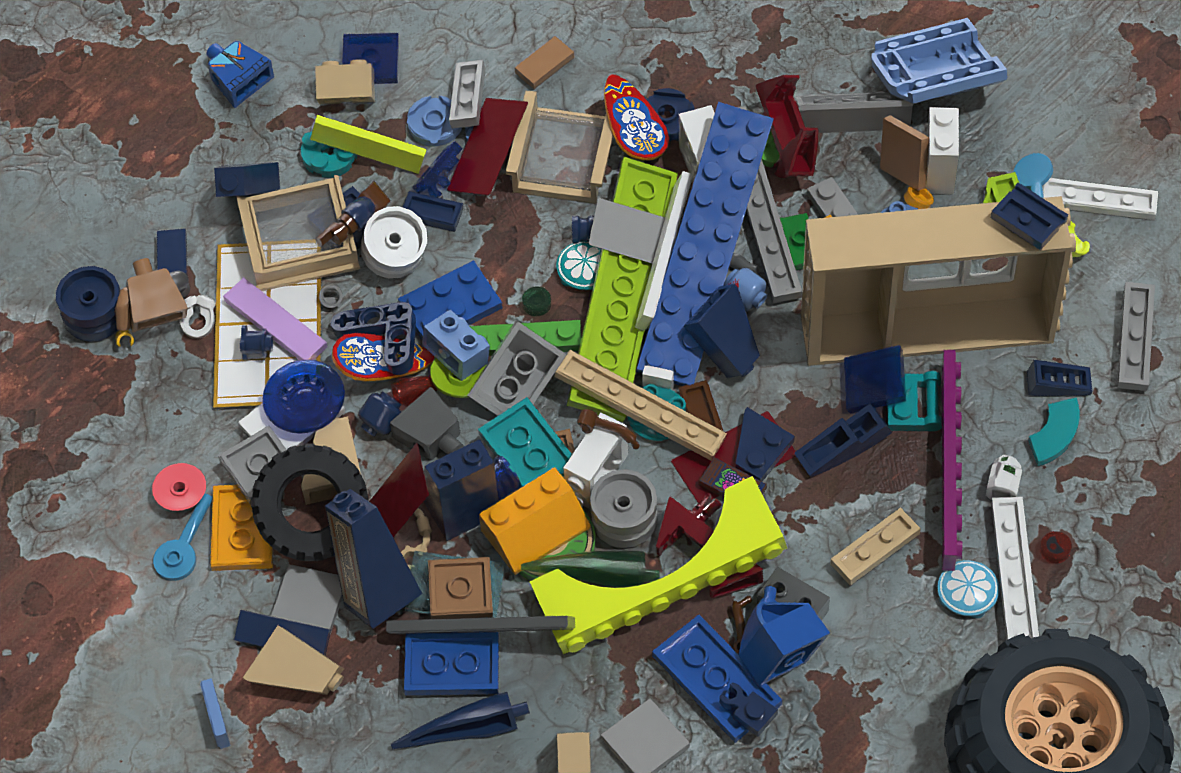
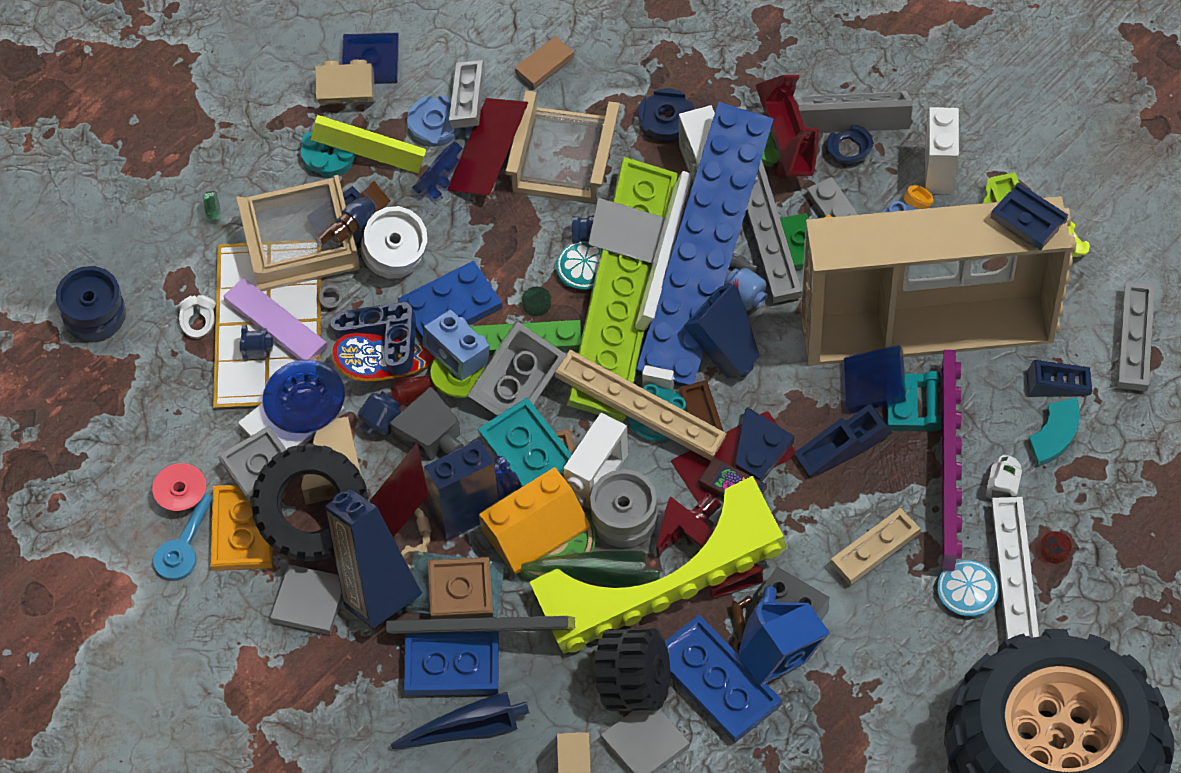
(150, 299): medium nougat torso -> none
(172, 250): dark blue tile -> none
(212, 205): none -> clear green tile
(215, 713): medium blue tile -> none
(238, 70): blue torso -> none
(246, 179): dark blue slope -> none
(257, 629): dark blue tile -> none
(294, 665): tan slope -> none
(434, 211): dark blue tile -> none
(590, 419): reddish brown piece -> none
(632, 669): none -> black wheel
(633, 120): shield -> none
(751, 711): dark blue plate -> none
(856, 134): none -> dark blue piece
(904, 153): medium nougat tile -> none
(936, 62): medium blue wedge -> none
(1034, 172): dark azure piece -> none
(1103, 198): white tile -> none

